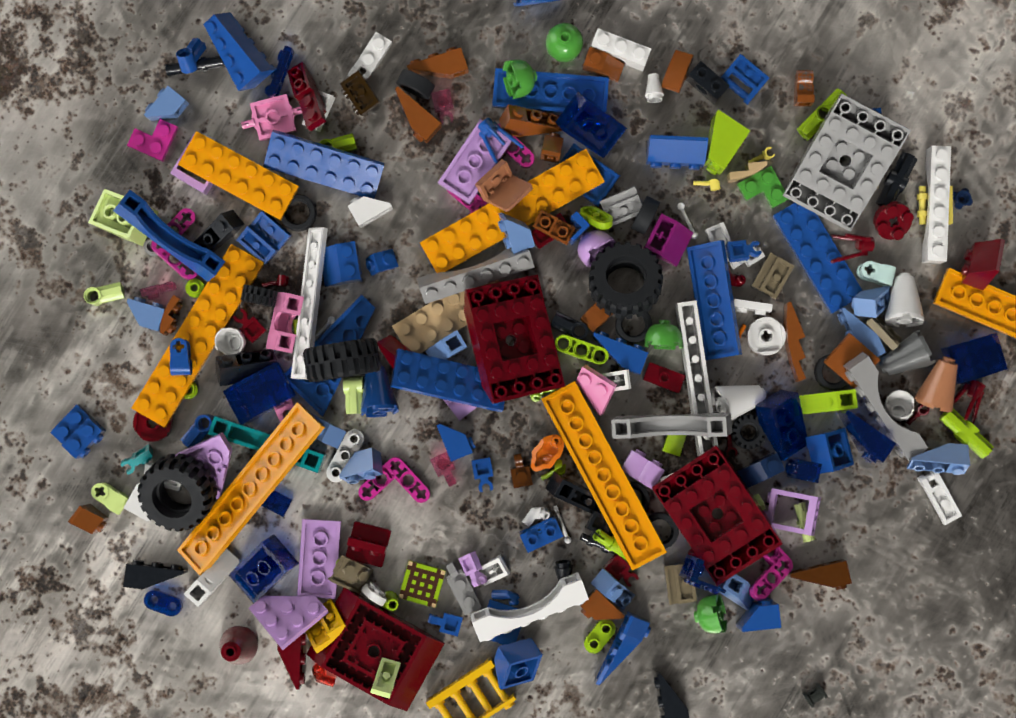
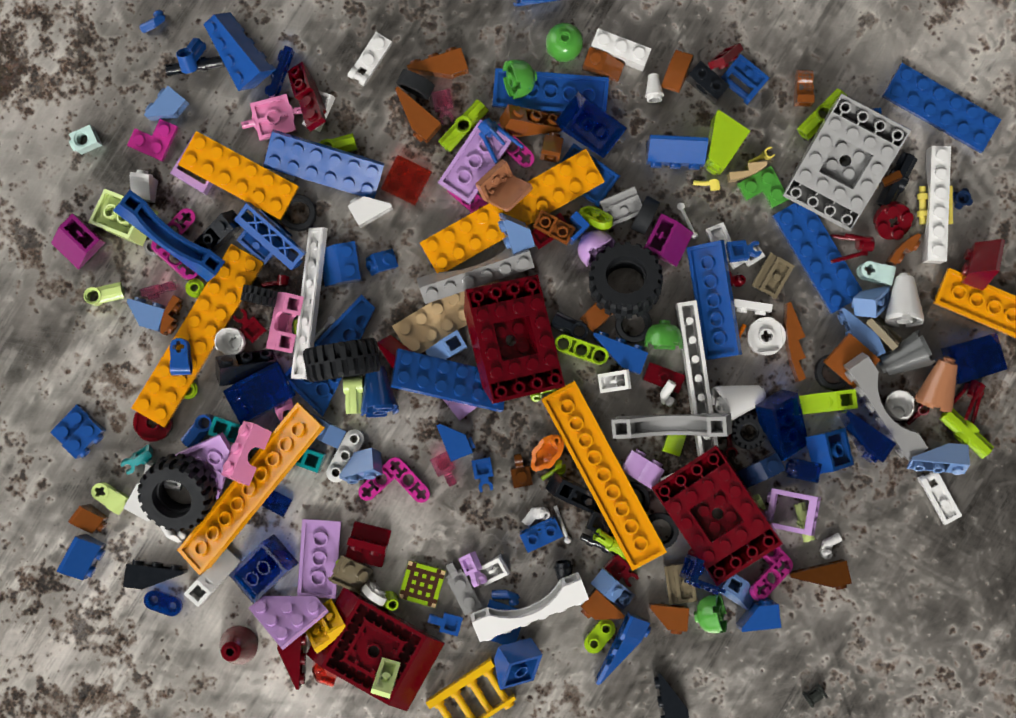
(76, 241): none -> magenta slope
(82, 557): none -> blue slope
(92, 143): none -> light aqua brick
(144, 185): none -> white slope
(151, 24): none -> blue arm
(173, 535): none -> white arm
(237, 465): none -> bright pink arch
(267, 237): none -> blue fence
(360, 93): dark brown bracket -> none
(406, 180): none -> clear red plate
(456, 135): none -> lime piece
(595, 388): bright pink wing -> none
(666, 392): none -> white arm
(672, 616): none -> dark orange slope
(725, 56): none -> dark red plate
(827, 545): none -> white arm
(891, 178): none -> reddish brown tile
(907, 246): none -> dark orange slope
(941, 108): none -> blue plate

